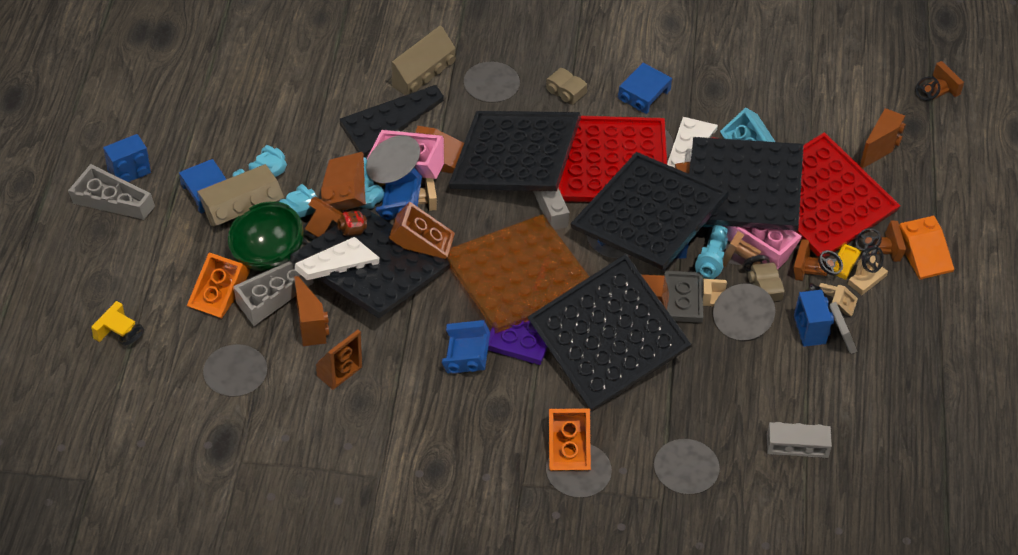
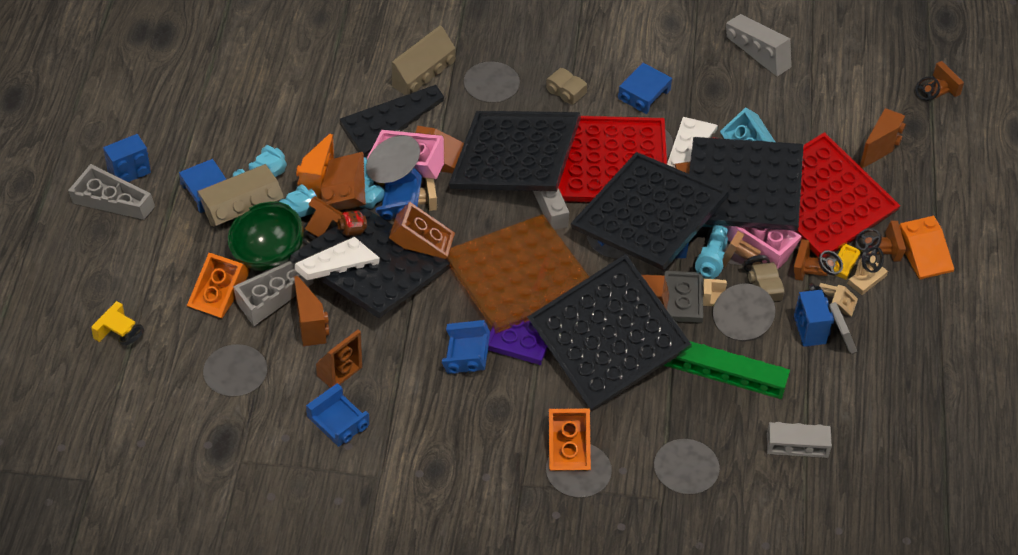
(315, 164): none -> orange slope
(337, 415): none -> blue panel
(732, 369): none -> green brick
(761, 43): none -> light grey wedge

